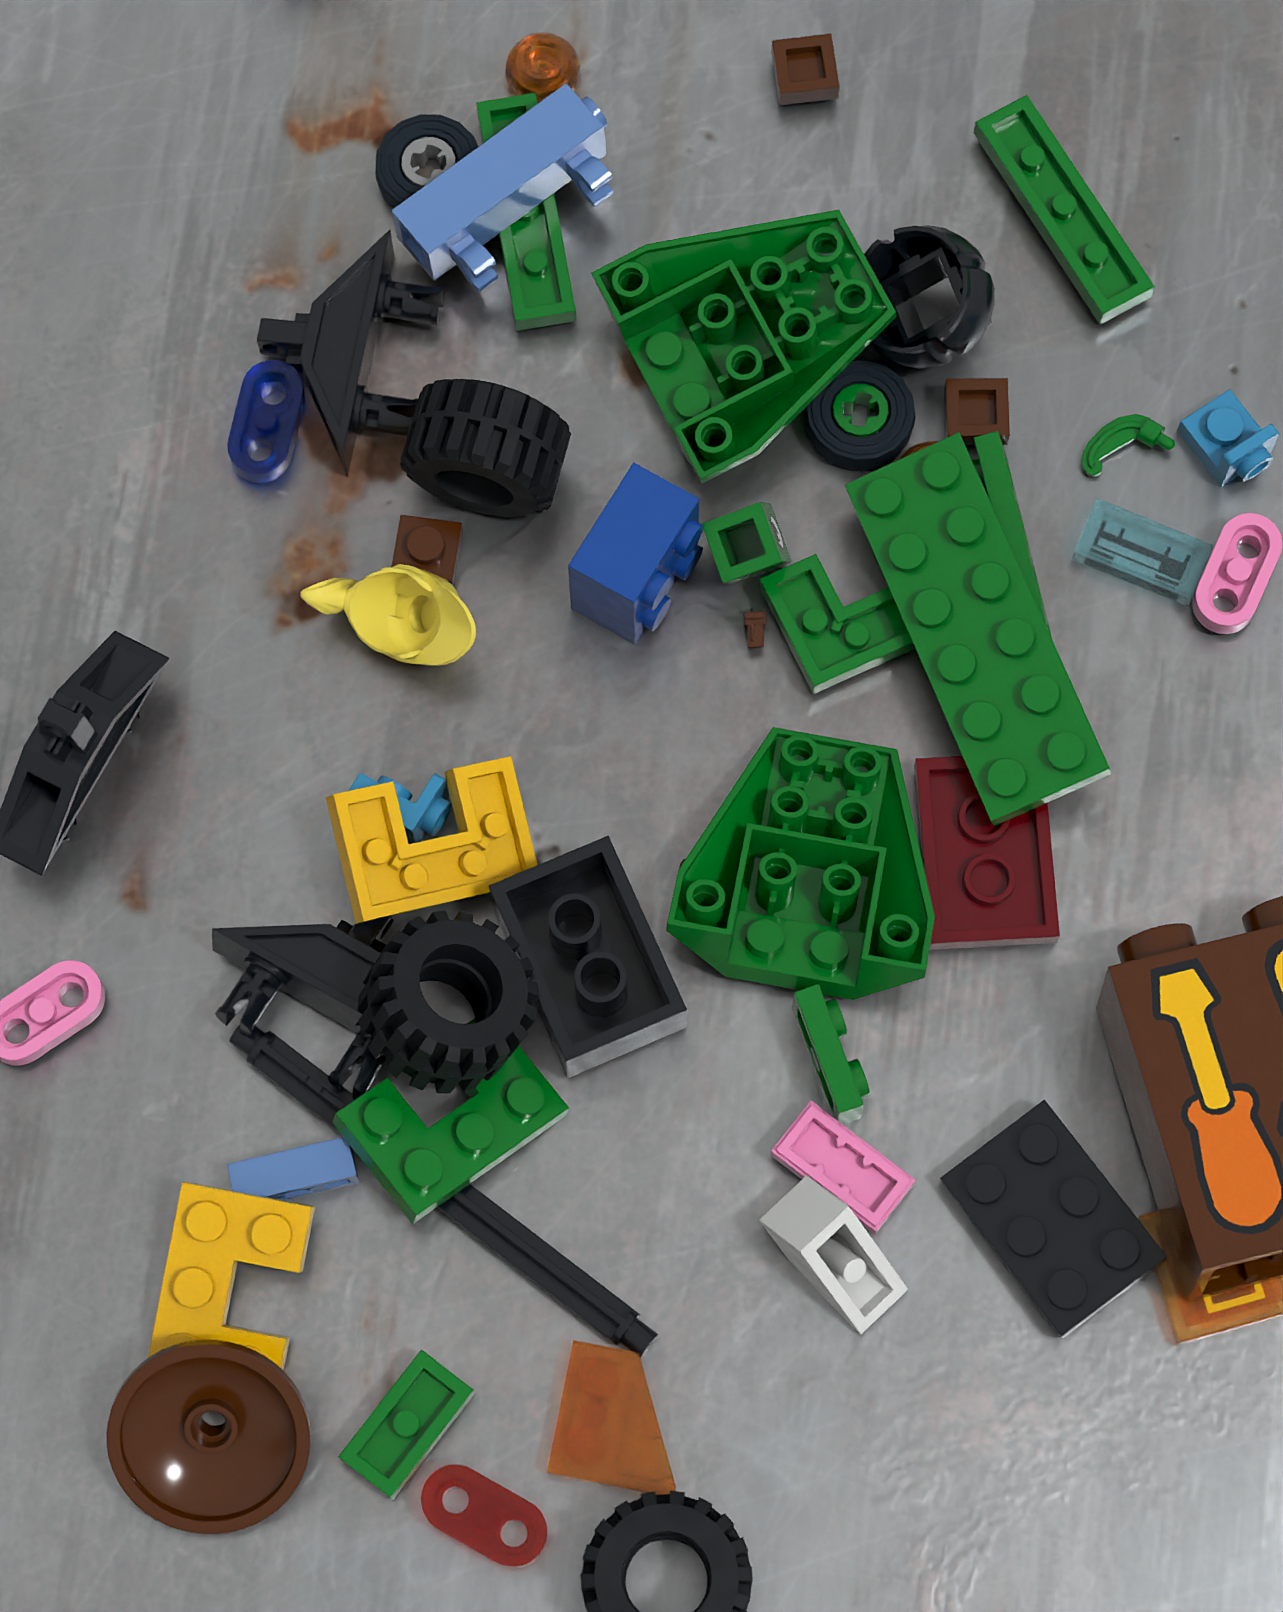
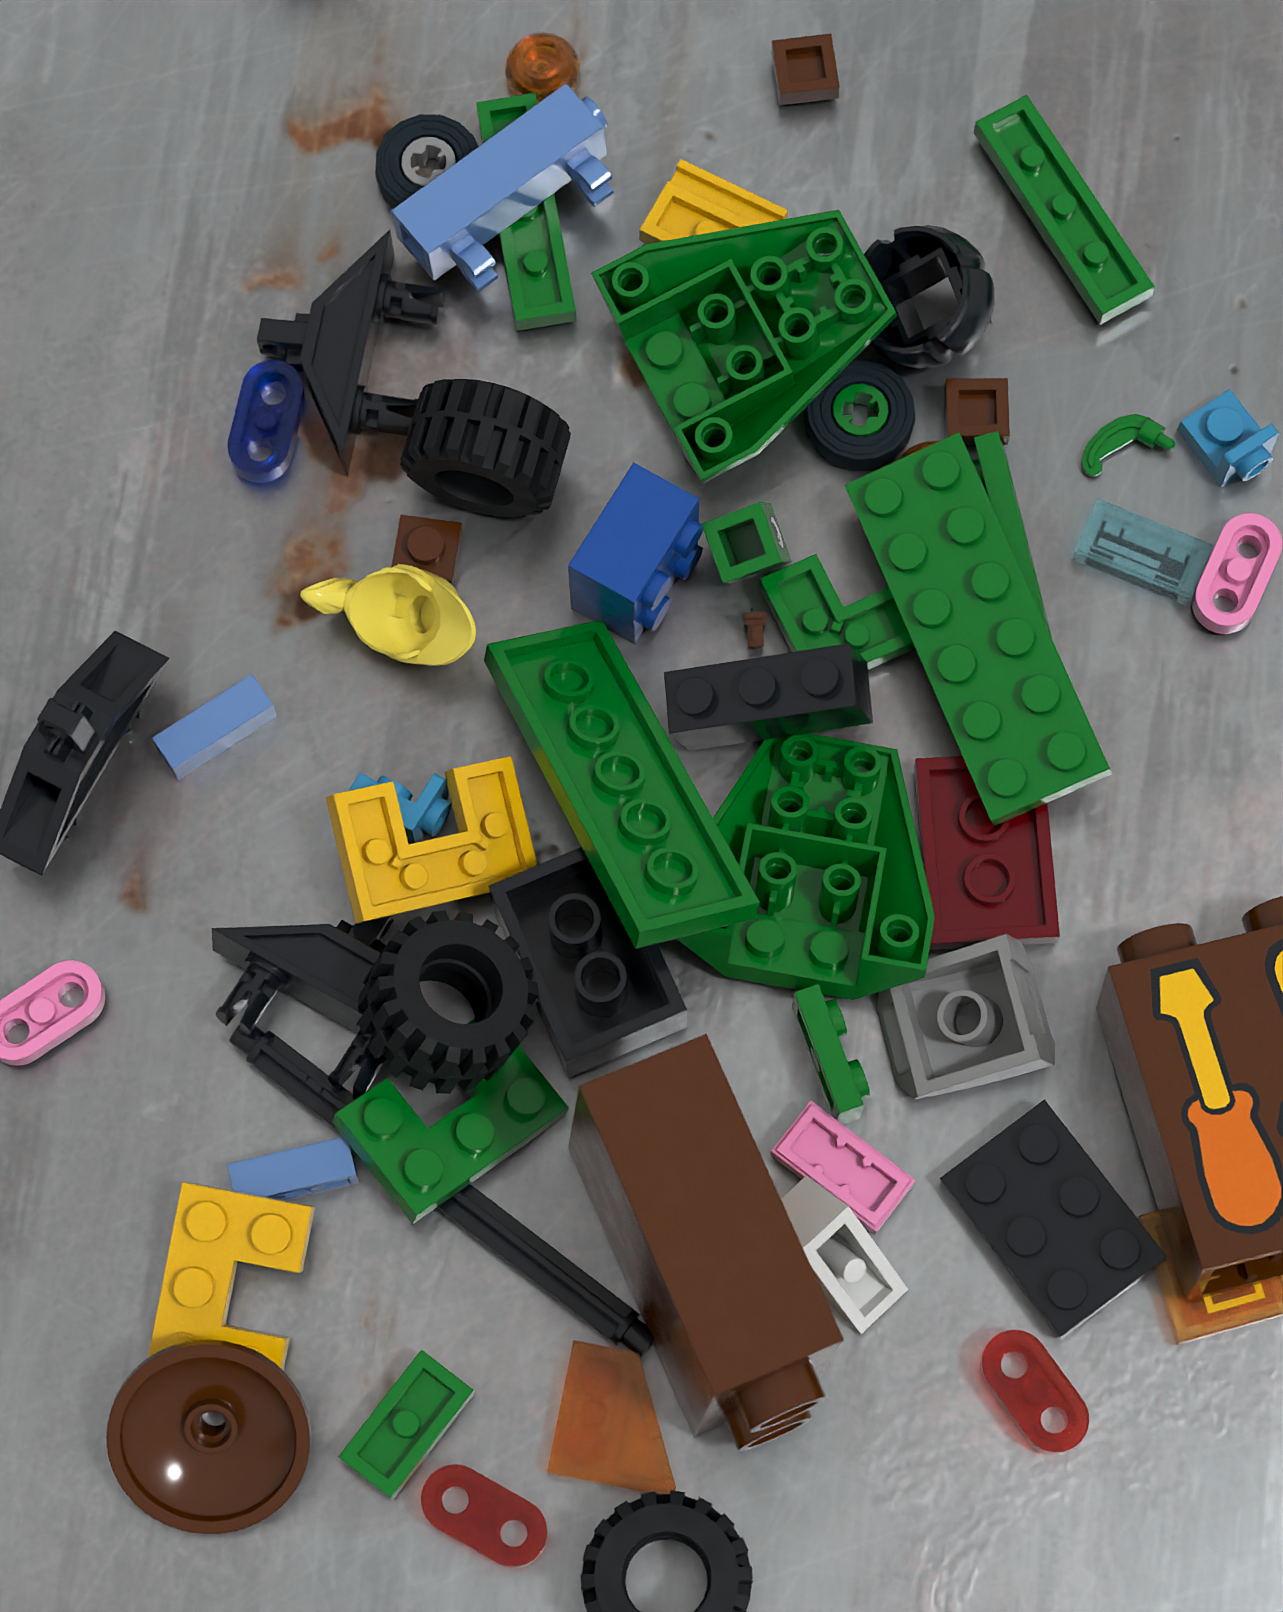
(214, 727): none -> medium blue piece
(620, 784): none -> green plate
(704, 203): none -> yellow plate
(705, 1243): none -> reddish brown brick
(768, 697): none -> black brick
(967, 1020): none -> light grey slope
(1038, 1390): none -> clear red plate

